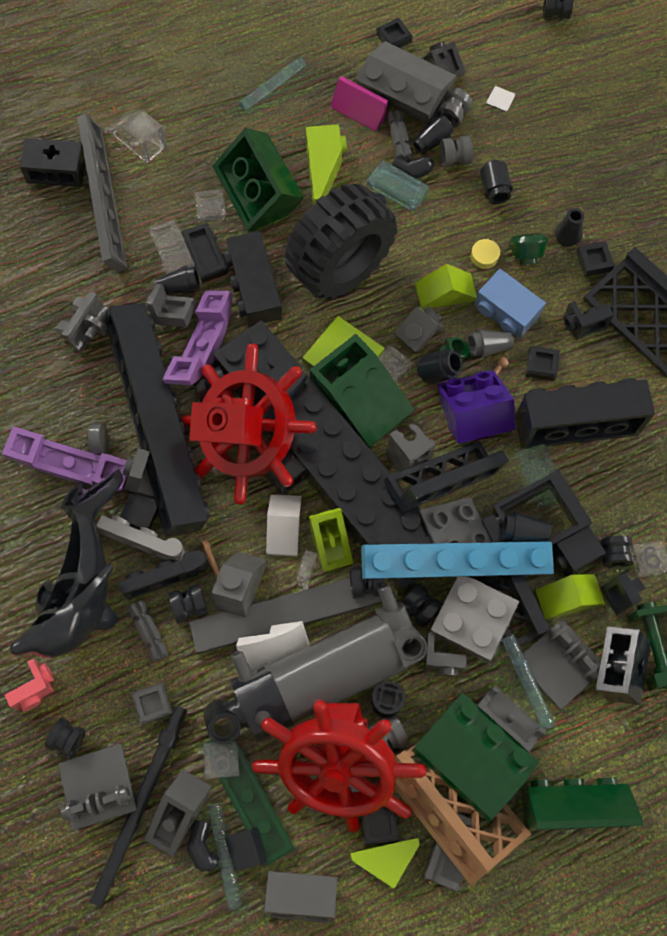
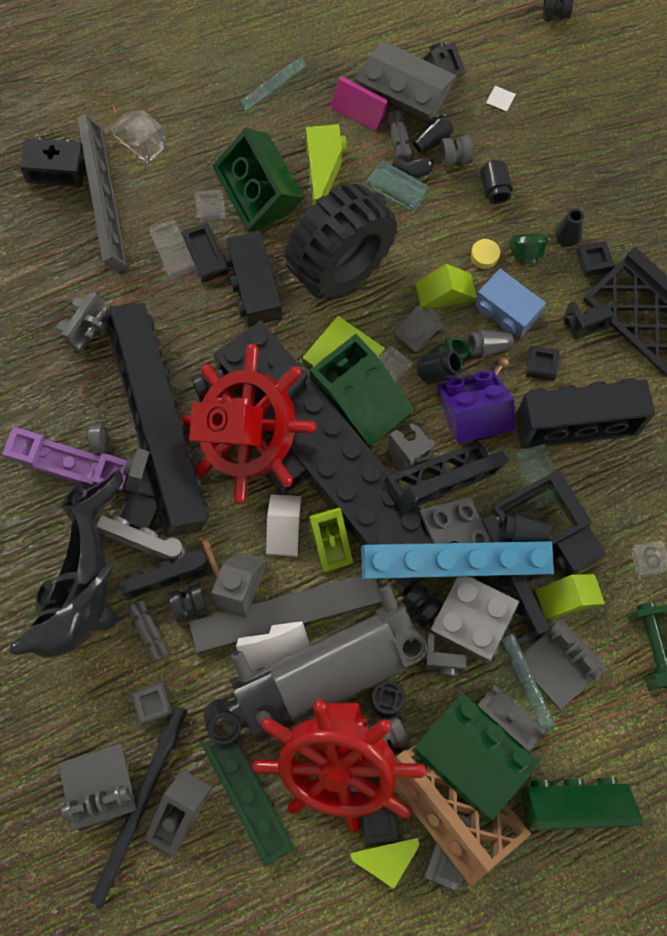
(29, 695): coral bracket -> none
(65, 738): black wheel -> none
(170, 309): dark grey bracket -> none
(180, 280): black cone -> none
(198, 849): black arm -> none
(206, 339): medium lavender slope -> none
(221, 760): clear tile -> none
(226, 866): clear light blue bar -> none
(246, 849): black tile -> none
(301, 897): dark grey hinge -> none
(306, 570): clear tile -> none
(358, 584): black wheel -> none
(394, 33): black tile -> none
(456, 104): dark grey wheel -> none
(617, 551): black wheel -> none
(623, 592): black tile -> none
(623, 665): black brick -> none

